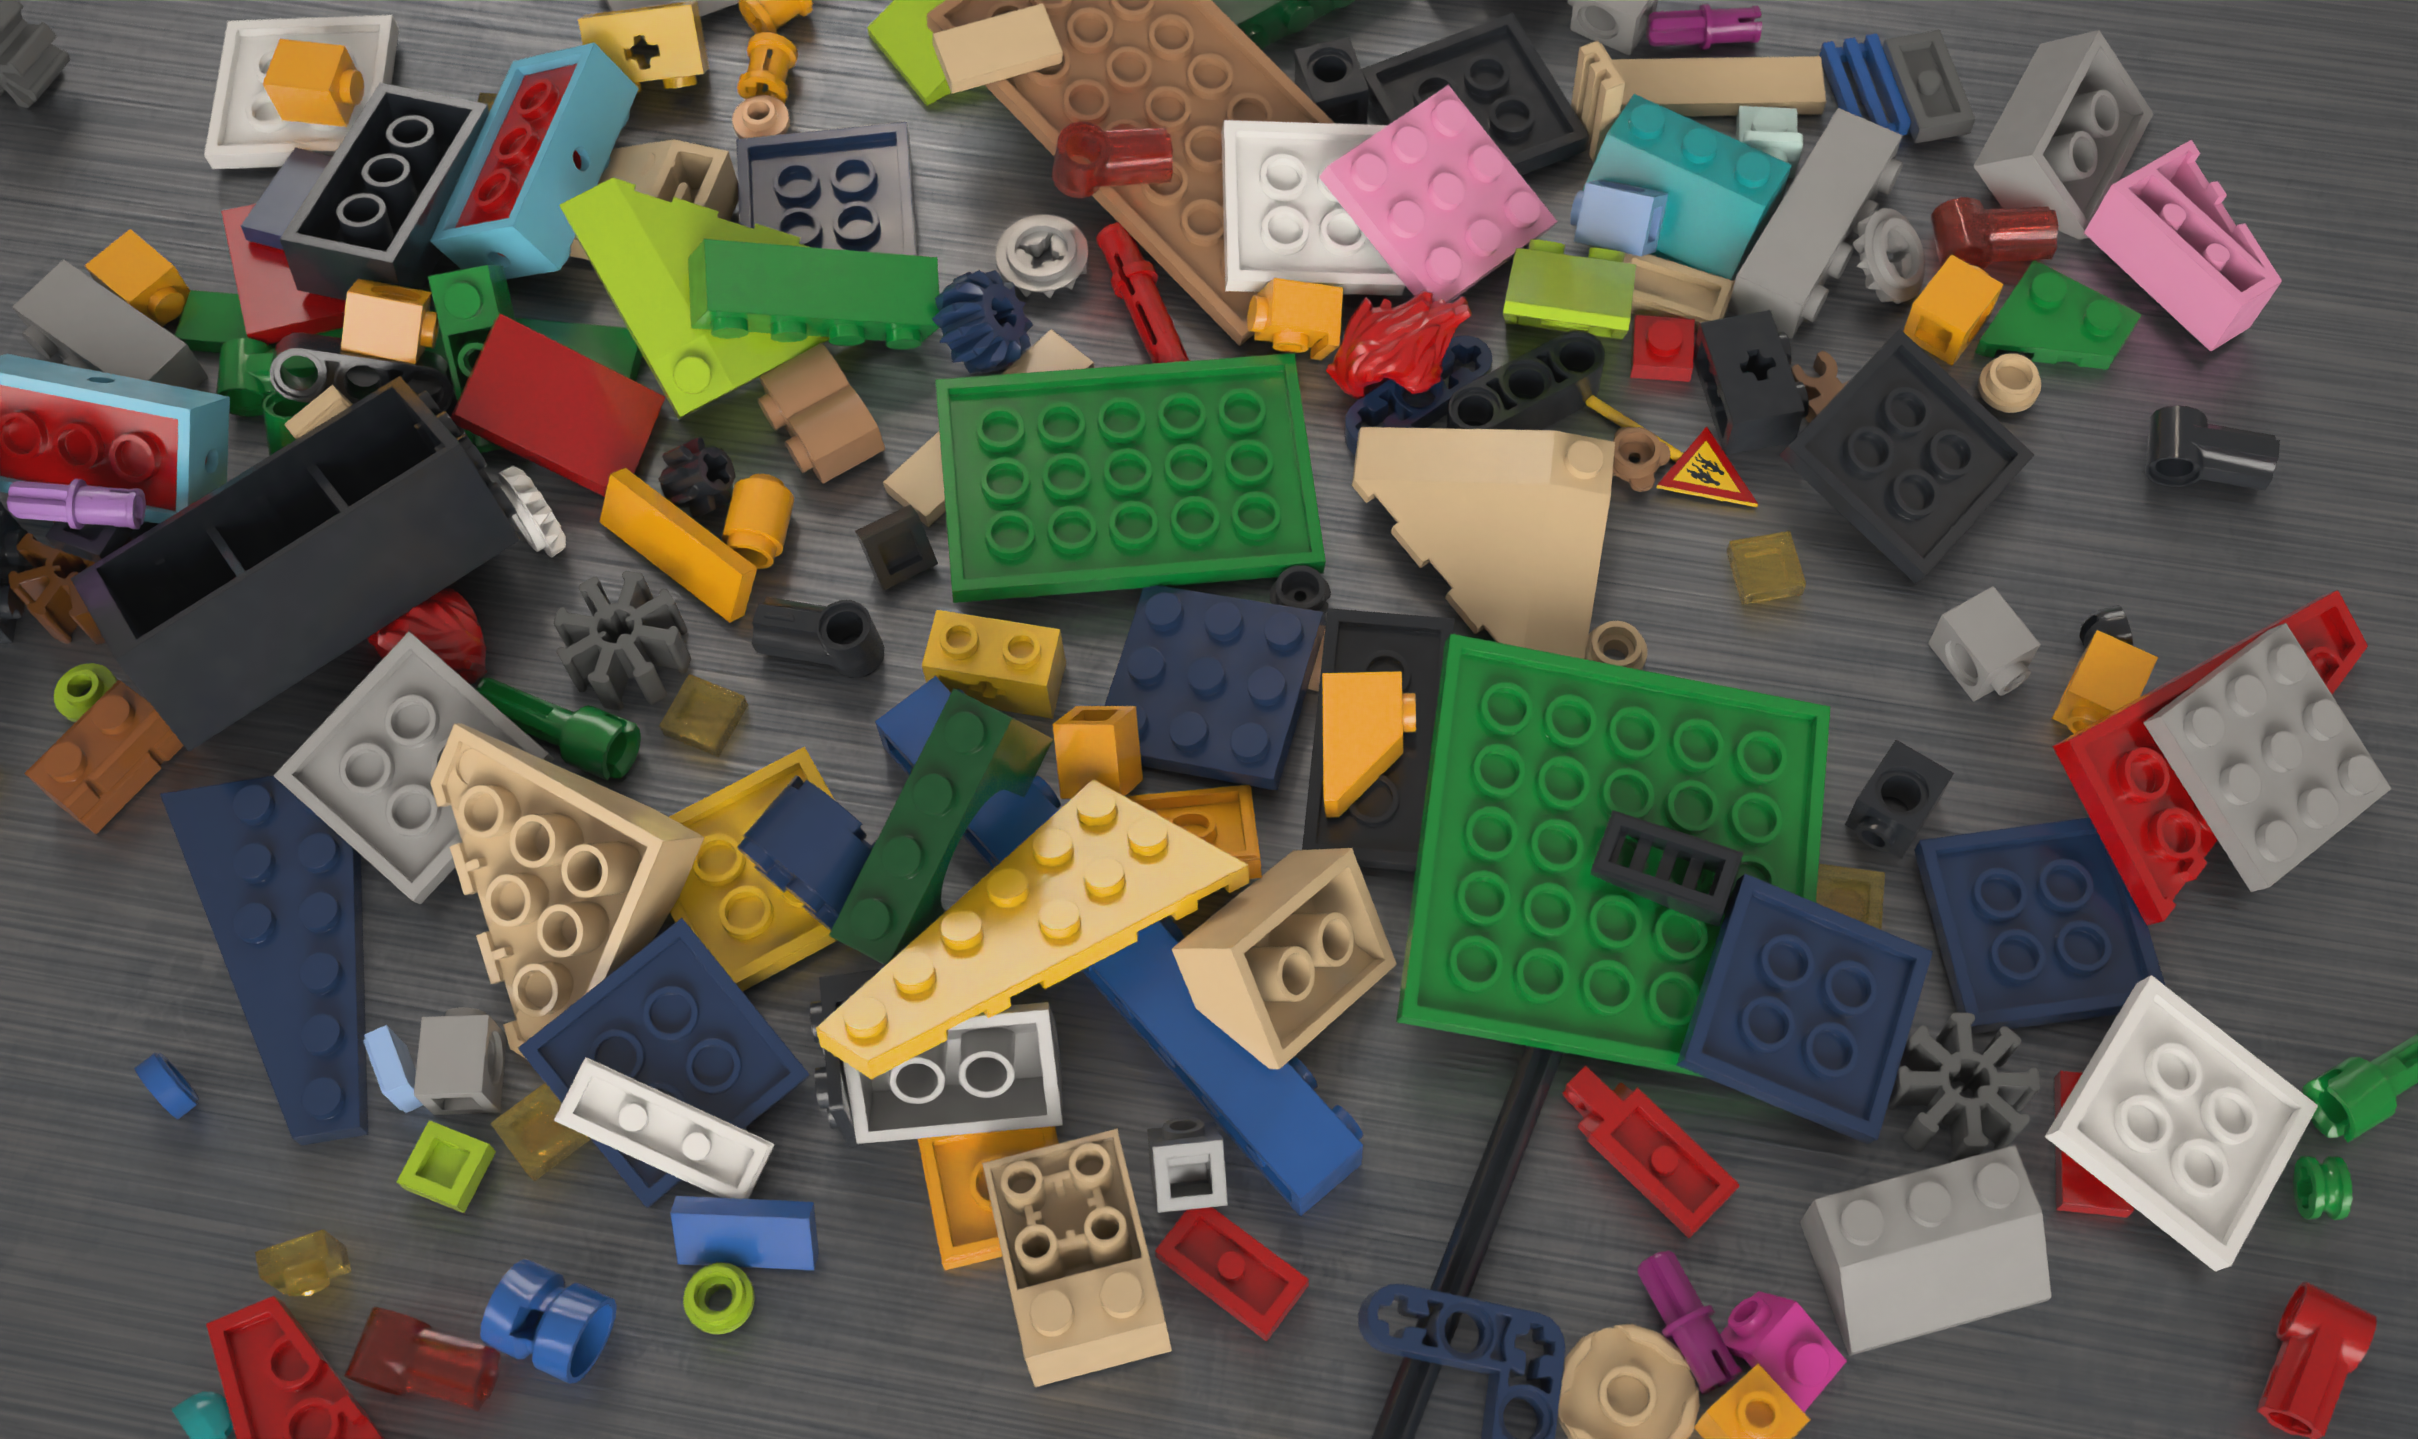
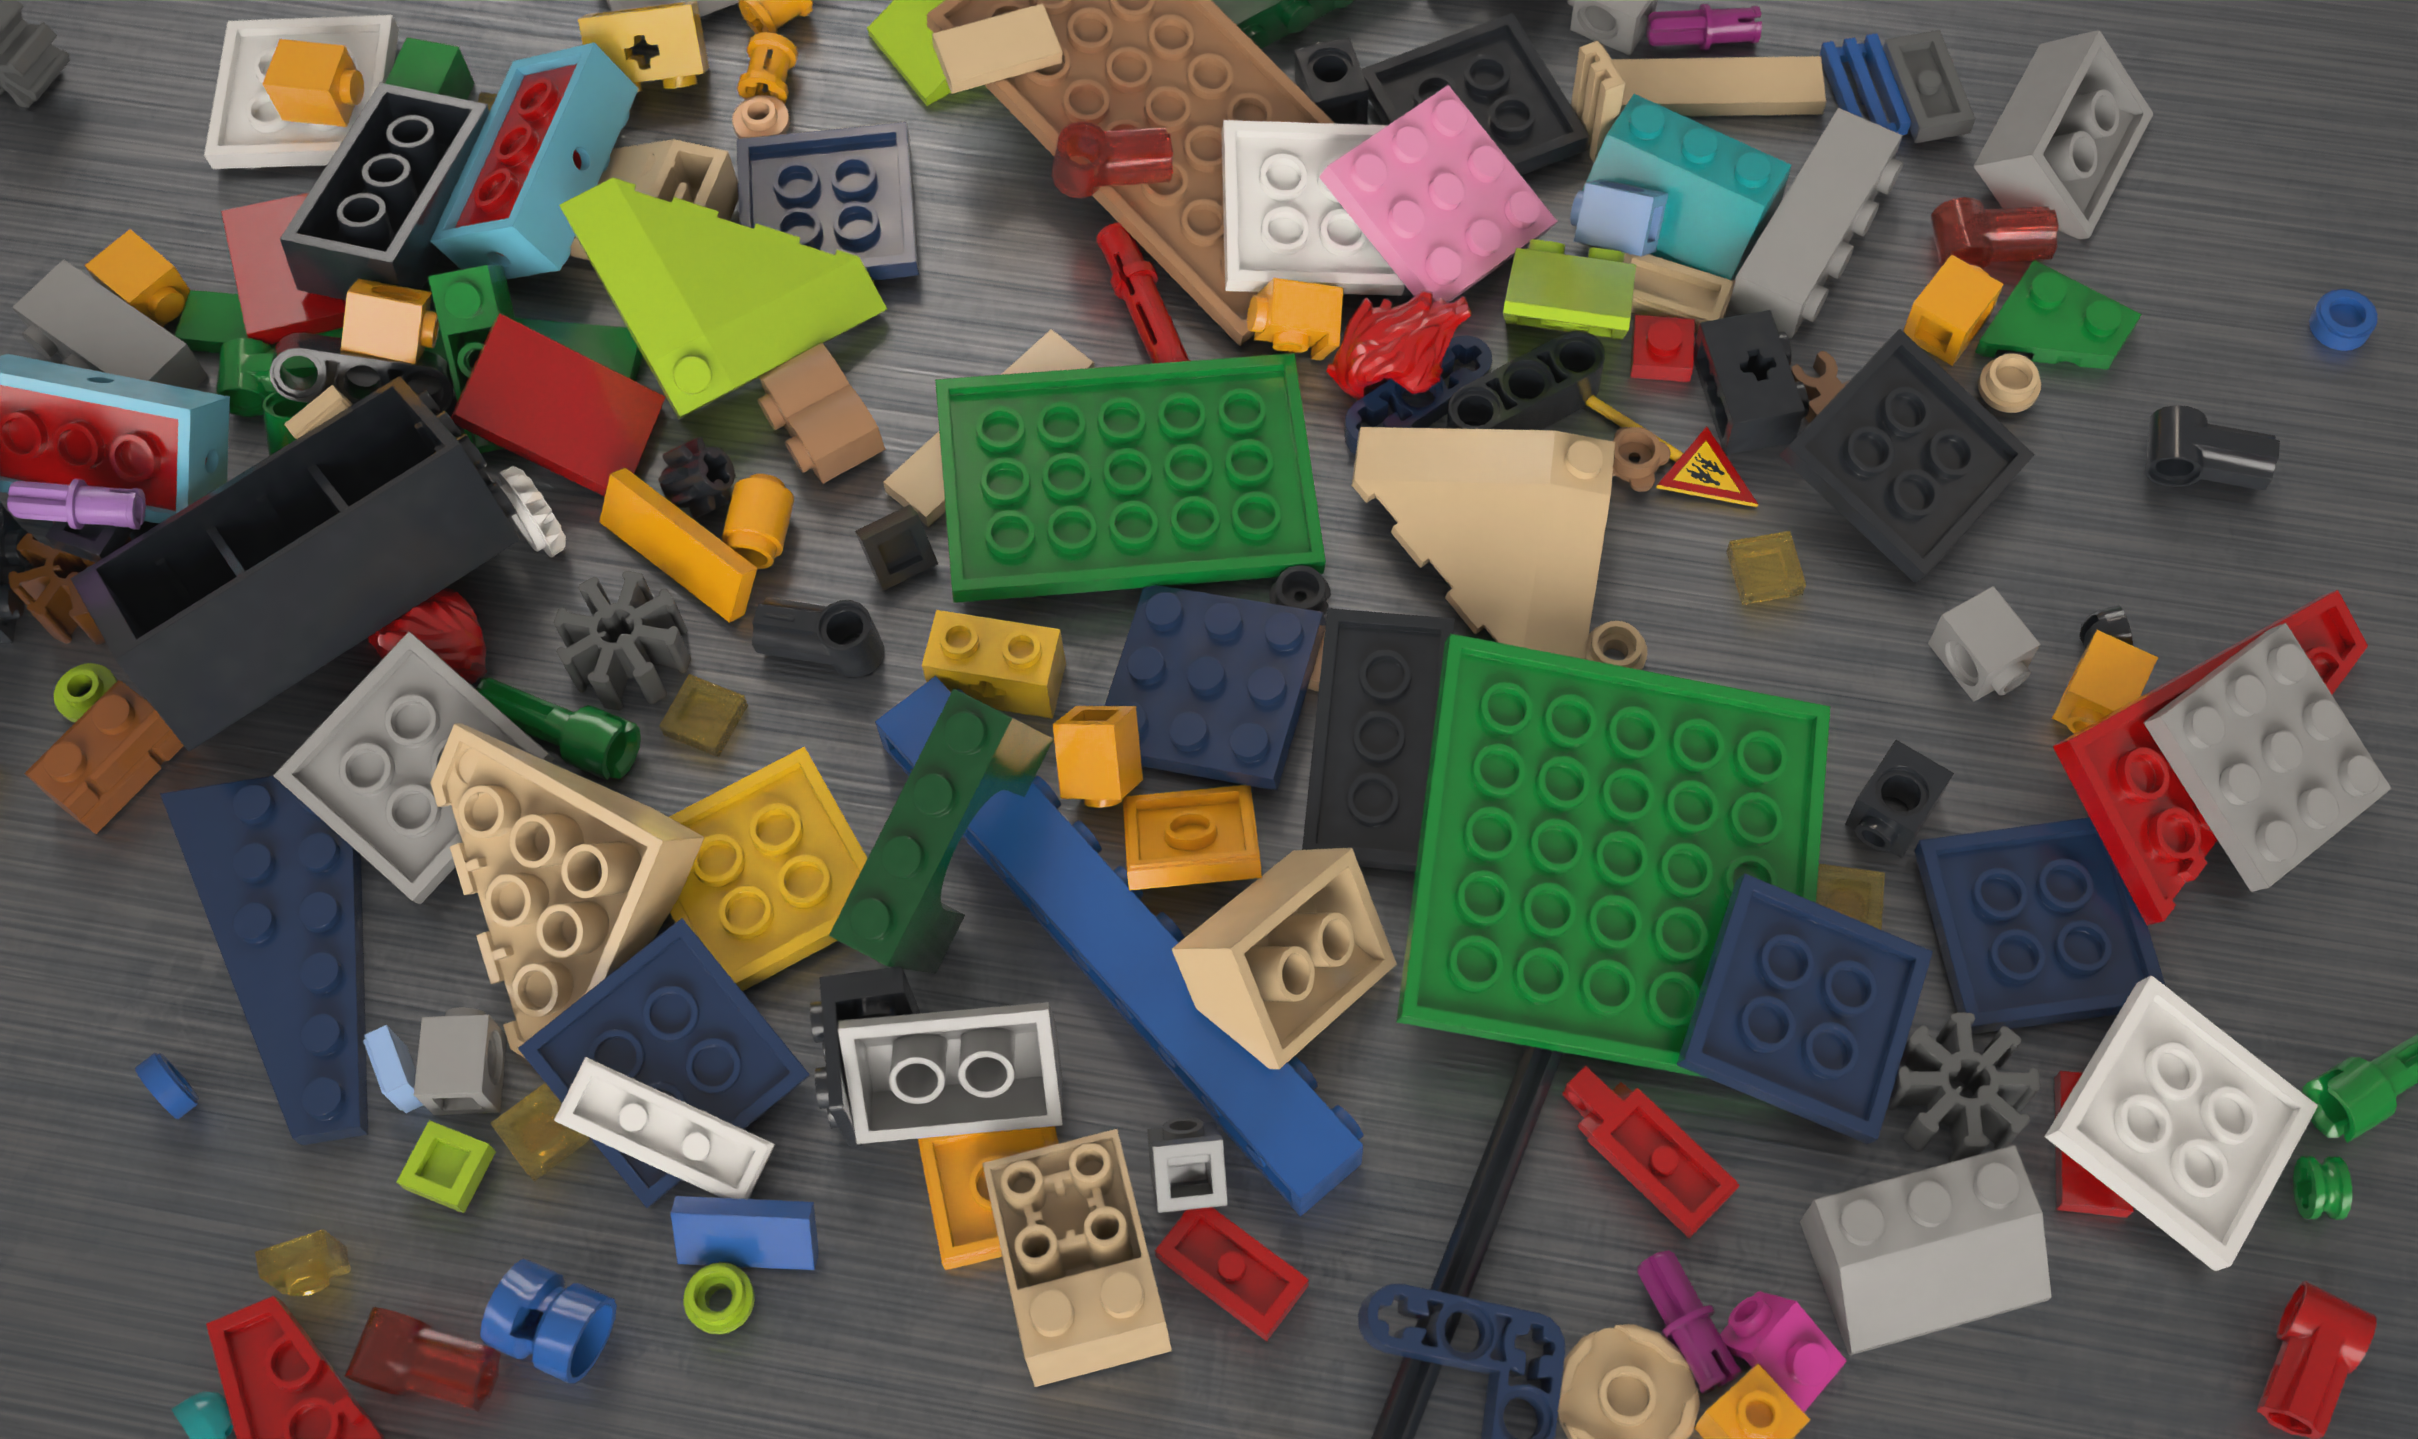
(284, 197): tile -> none
(432, 69): none -> green brick
(809, 848): dark blue brick -> none
(812, 293): green brick -> none
(982, 322): dark blue gear -> none
(1030, 238): light grey gear -> none
(1035, 918): yellow wing -> none
(1361, 732): light orange slope -> none
(1681, 898): black slope -> none
(1772, 132): light aqua bracket -> none
(1887, 233): light grey gear -> none
(2184, 247): bright pink wedge -> none
(2343, 319): none -> blue tile

